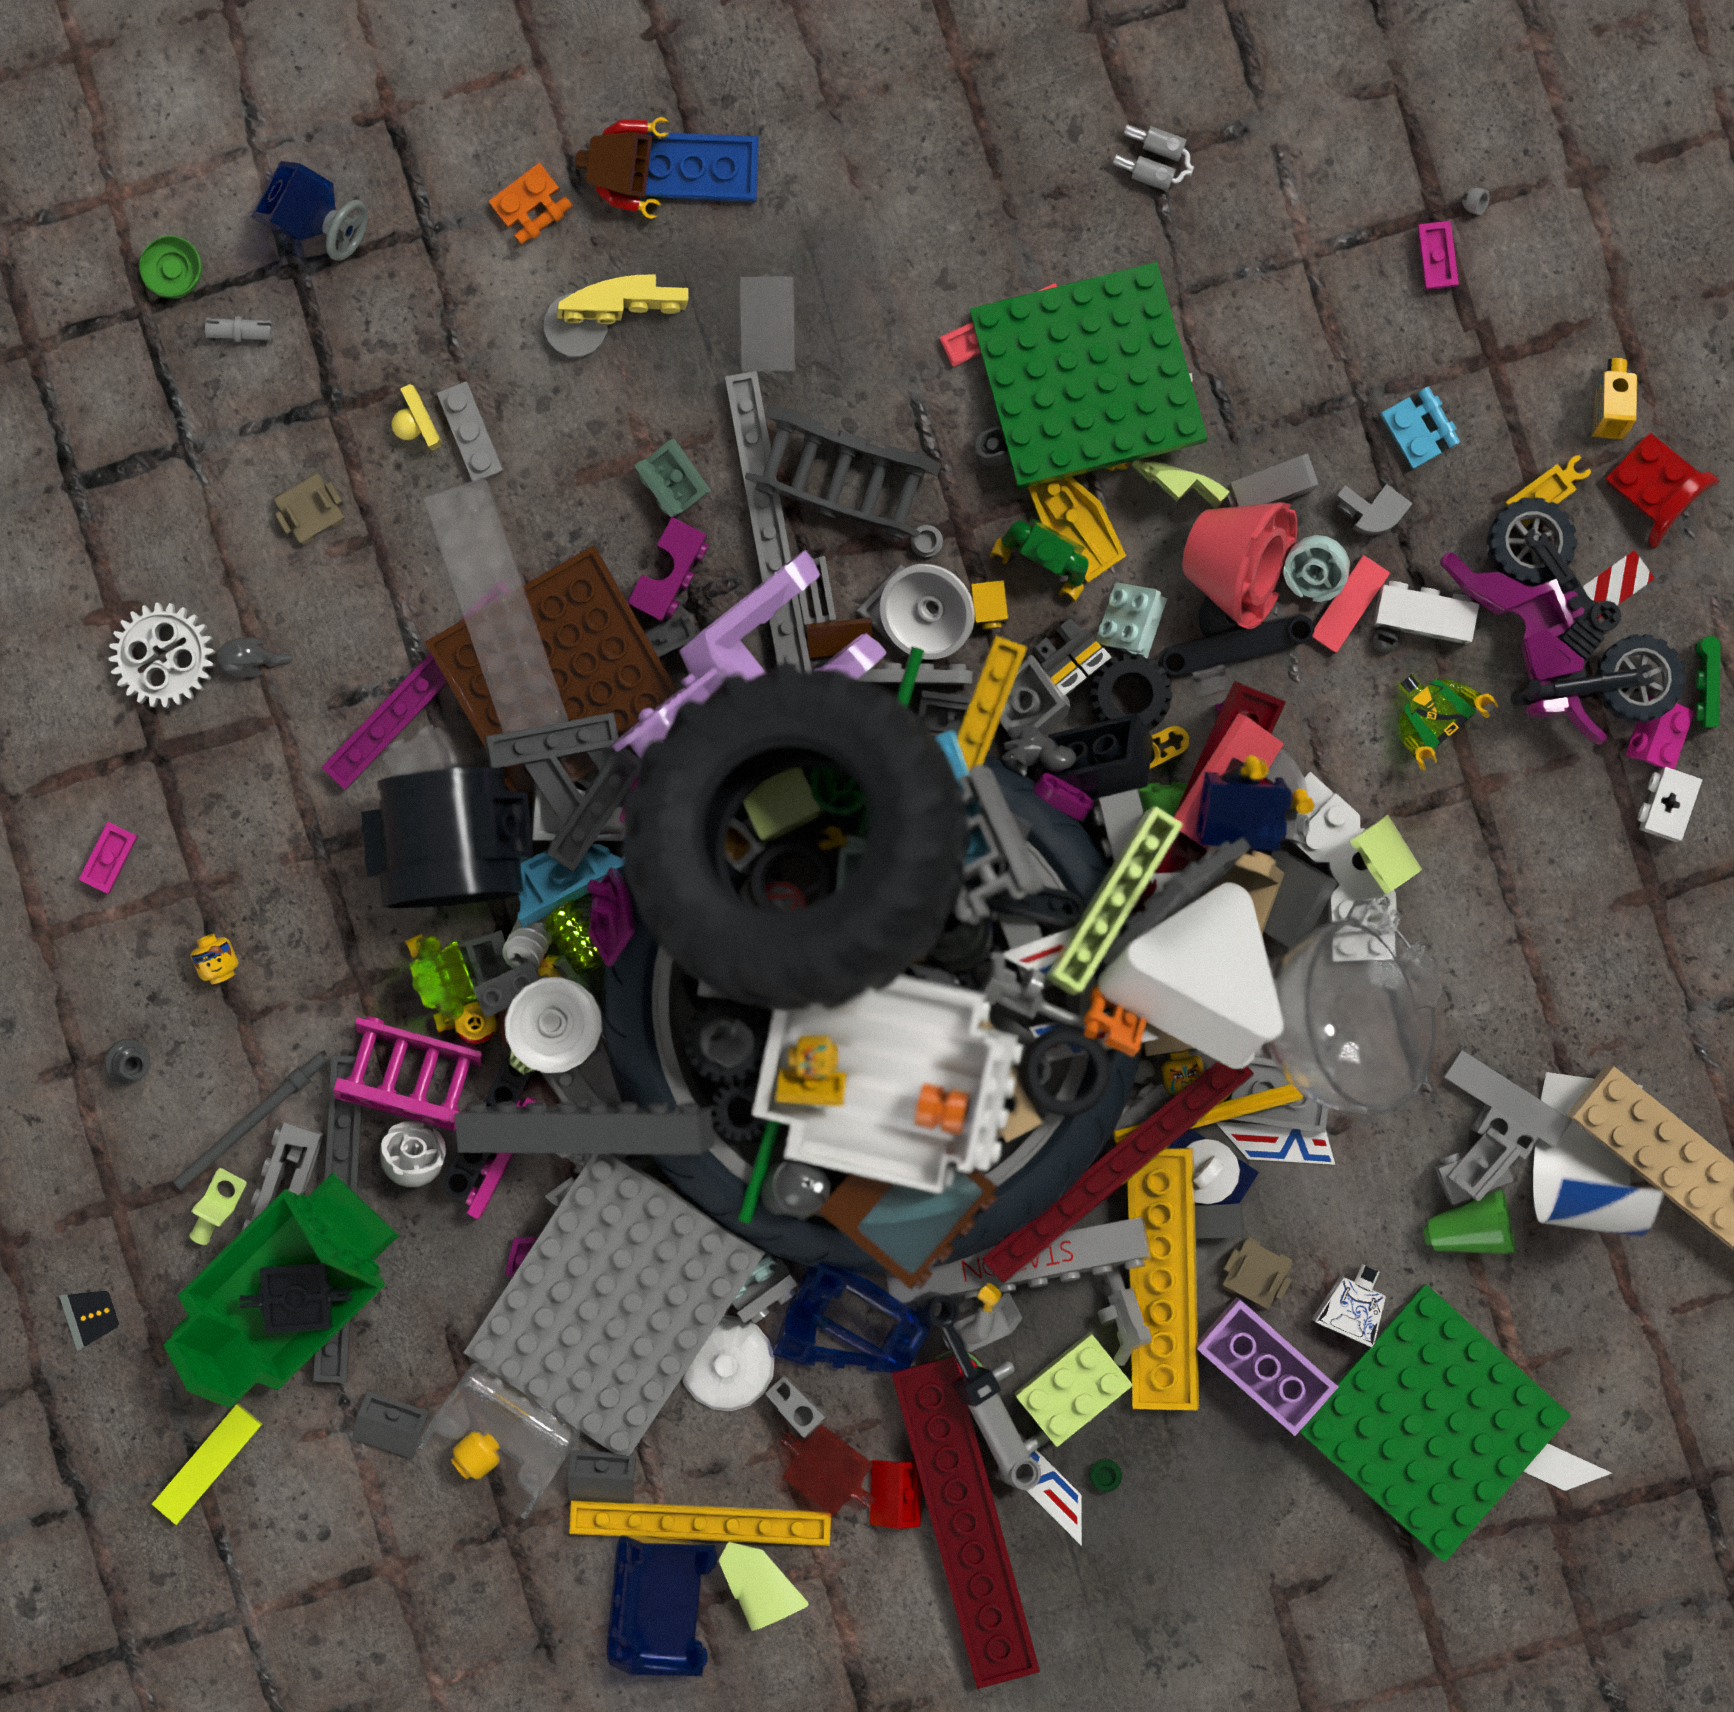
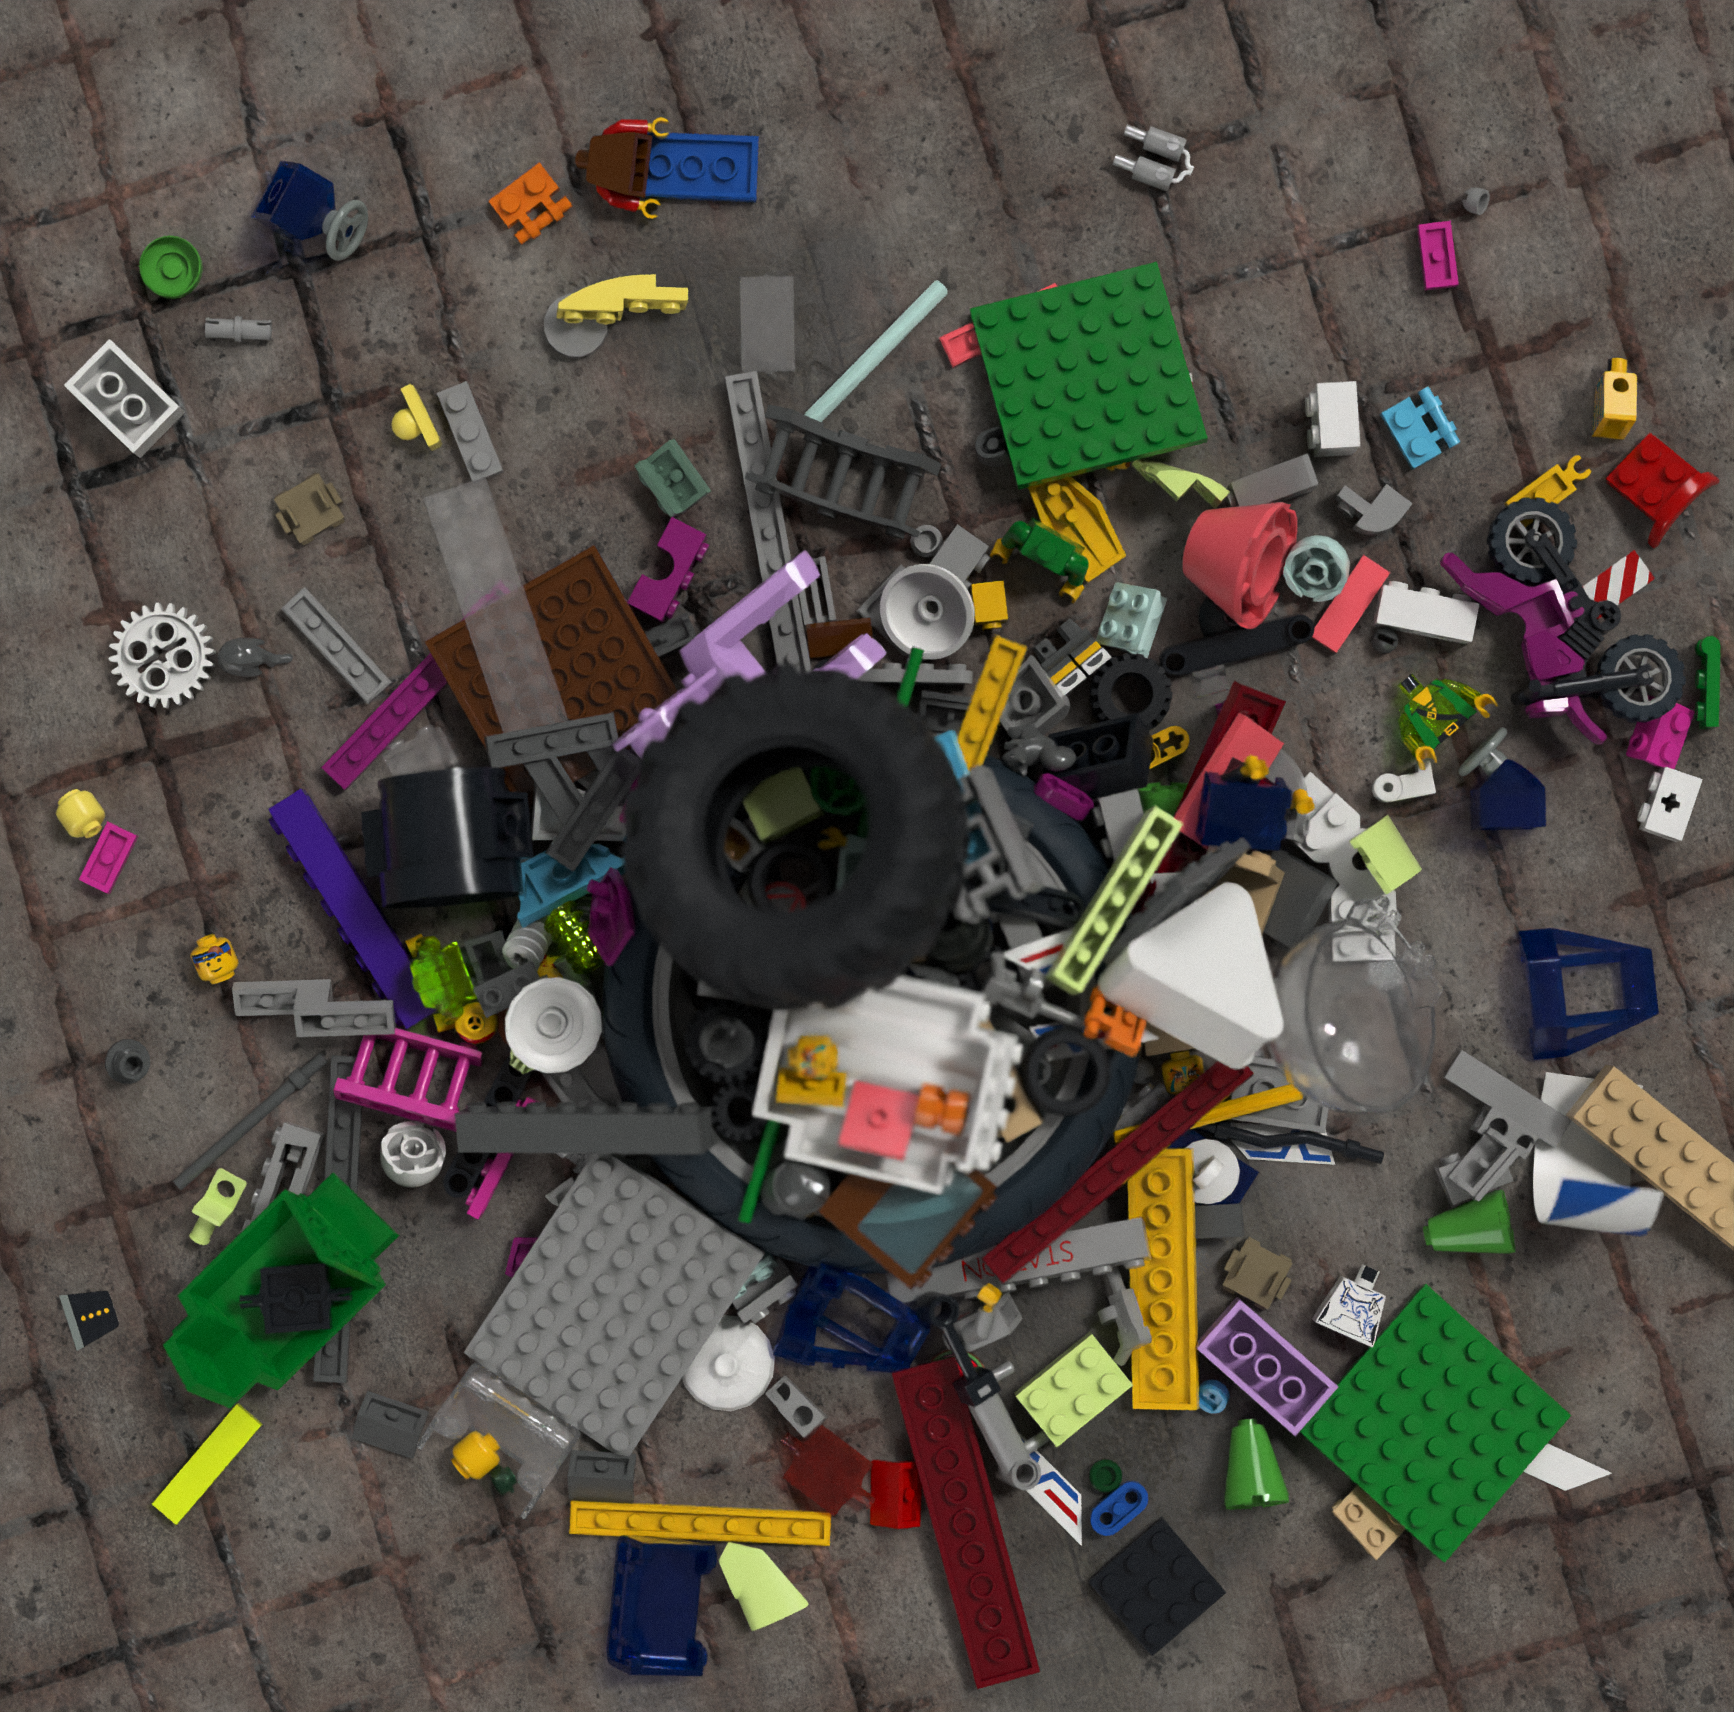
(80, 814): none -> light yellow head
(124, 398): none -> white brick
(314, 1008): none -> light grey bracket
(336, 645): none -> light grey tile
(351, 904): none -> dark purple brick
(503, 1479): none -> clear green plate
(877, 352): none -> light aqua axle
(879, 1120): none -> coral plate
(962, 554): none -> light grey brick
(1121, 1510): none -> blue plate
(1157, 1586): none -> black plate
(1213, 1396): none -> dark azure tile
(1253, 1469): none -> bright green cone
(1333, 419): none -> white brick
(1350, 1148): none -> black bar
(1367, 1522): none -> tan hinge
(1394, 788): none -> white leg
(1508, 794): none -> clear blue piece
(1547, 991): none -> clear blue windscreen

